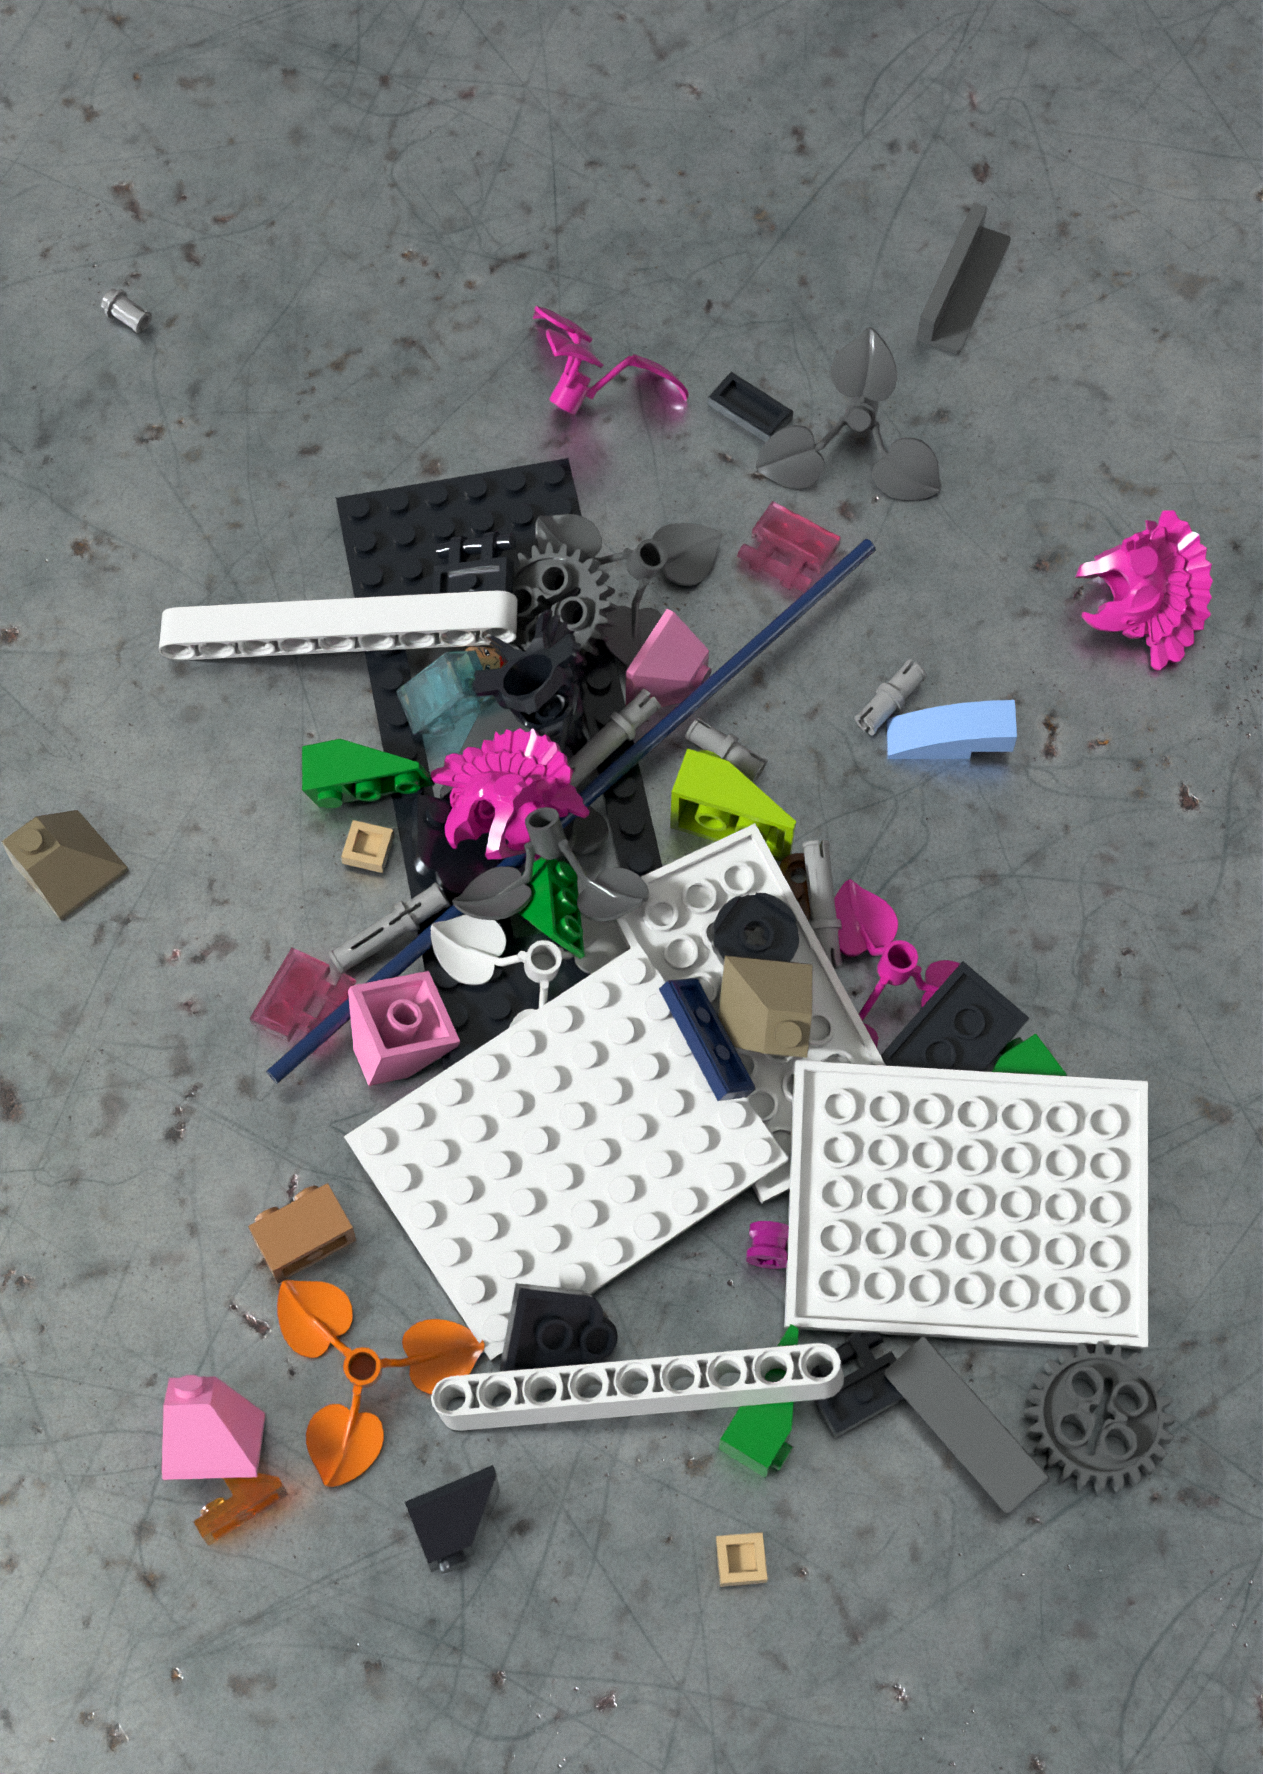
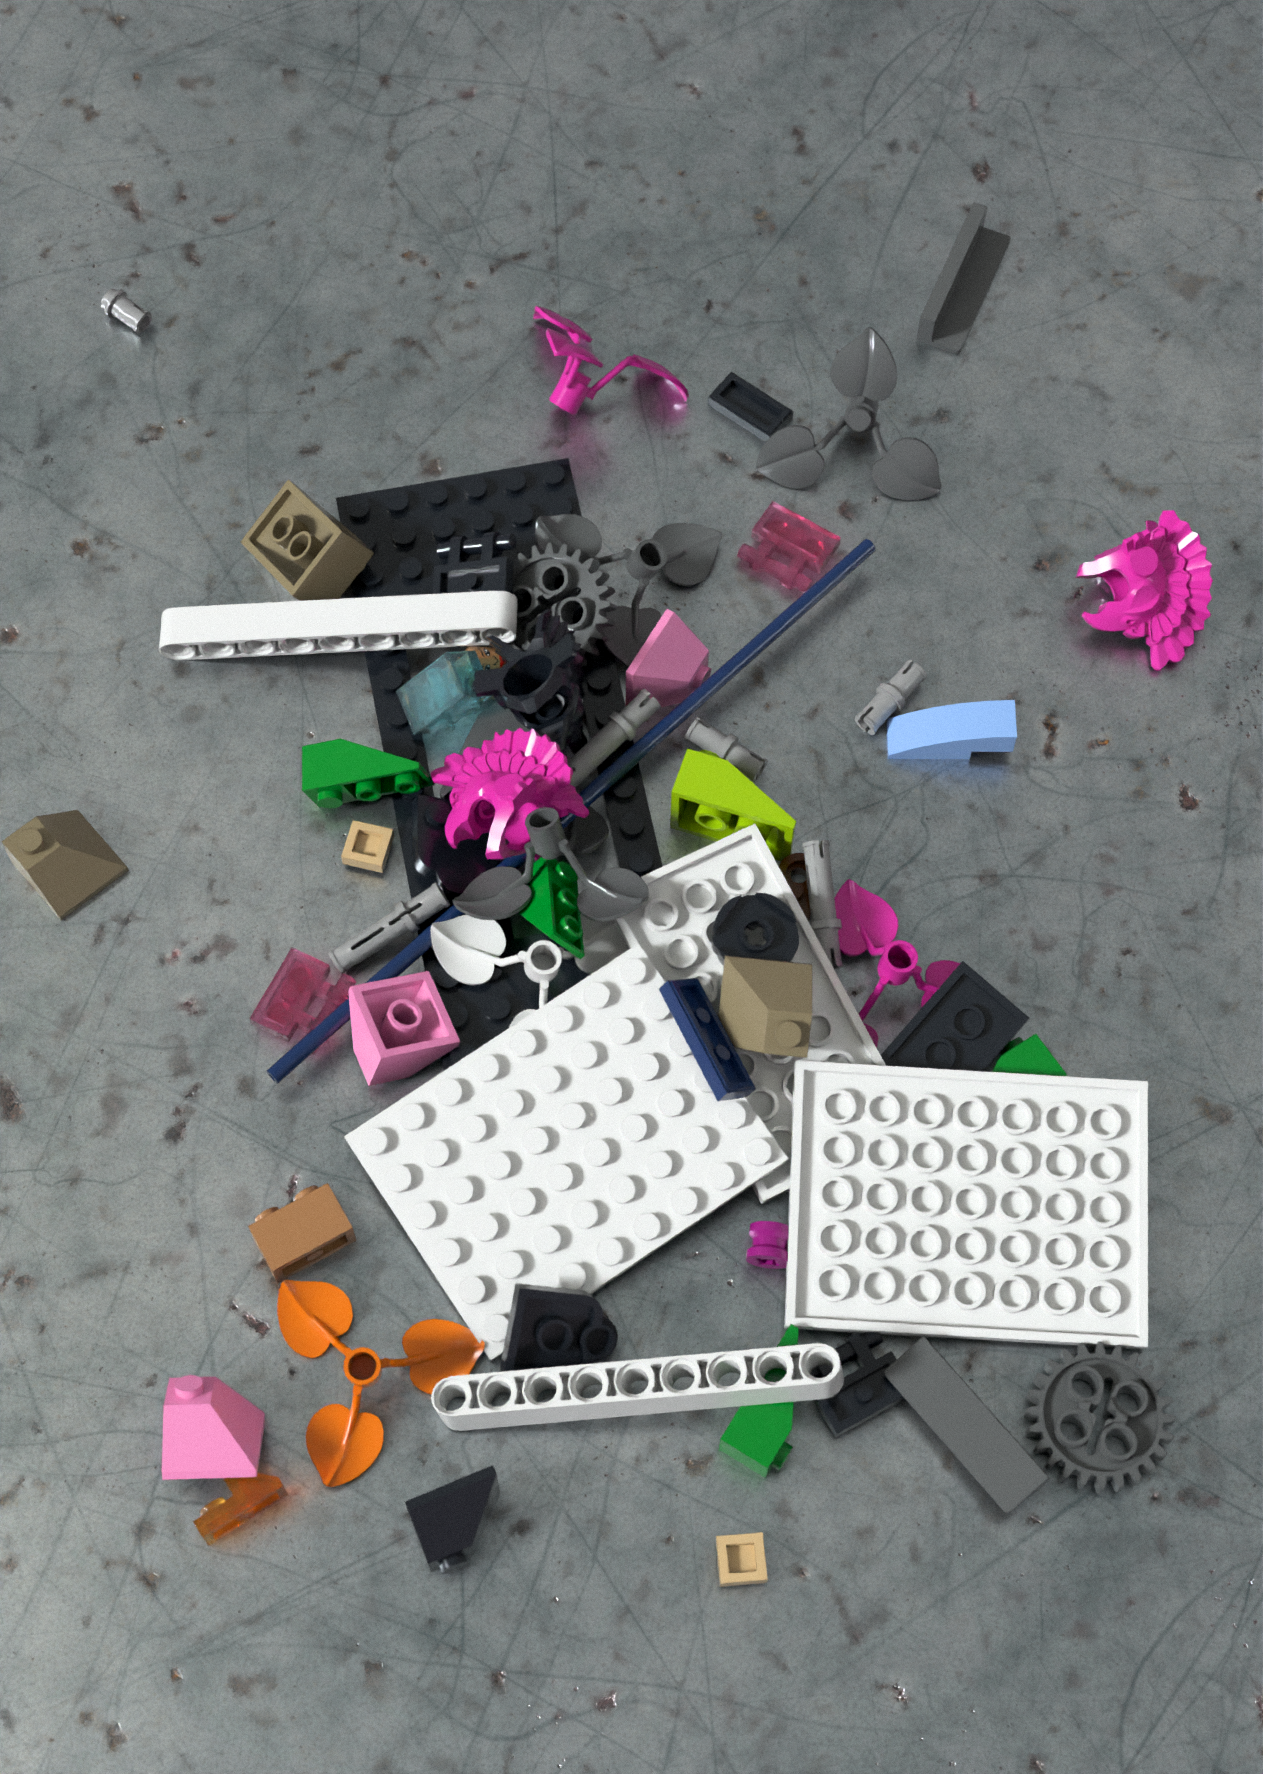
(306, 546): none -> dark tan slope

